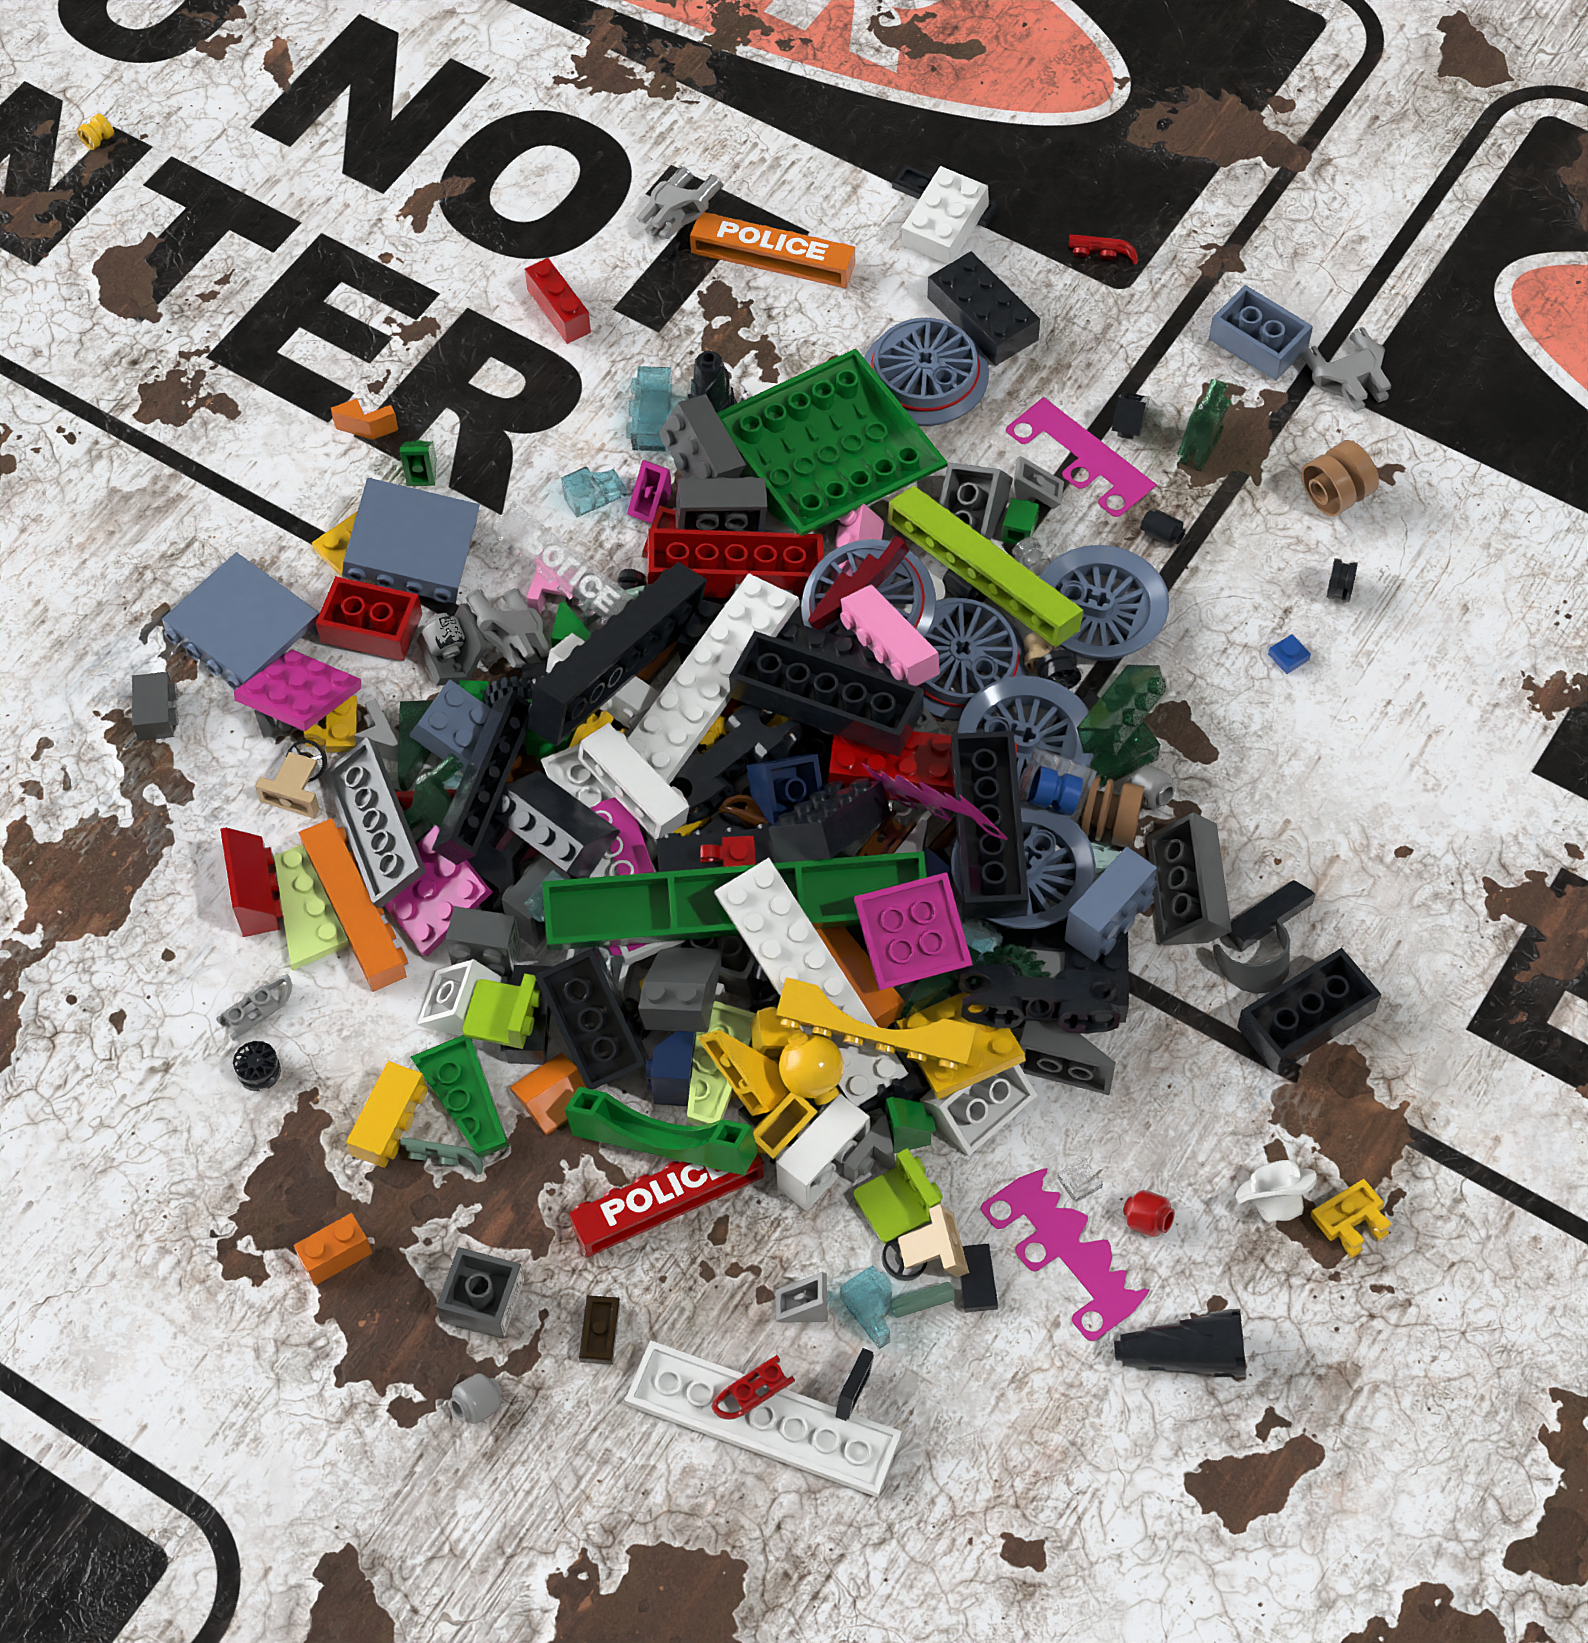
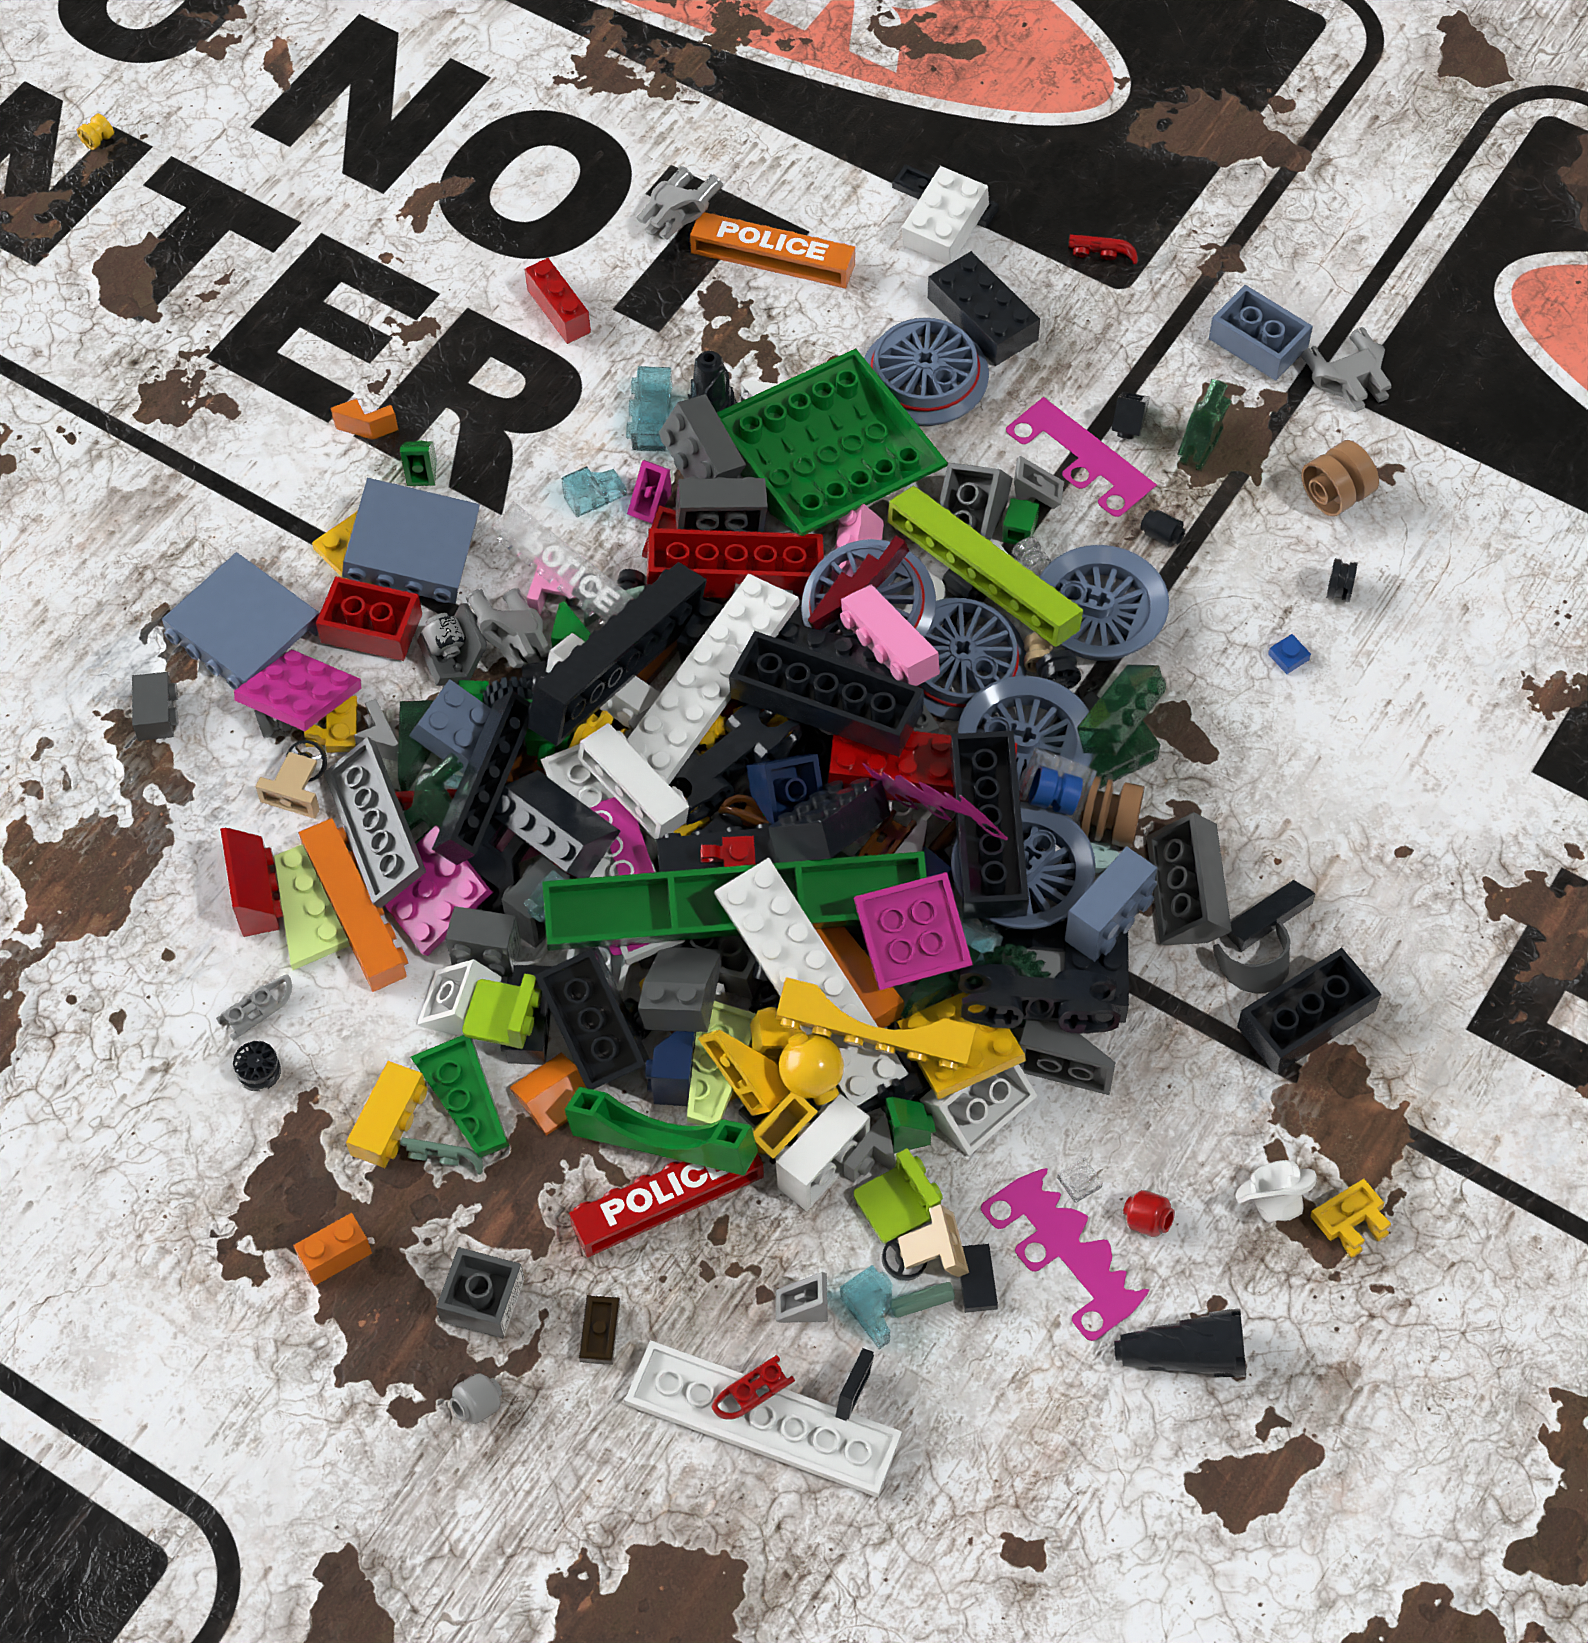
(1157, 783): light grey head -> none

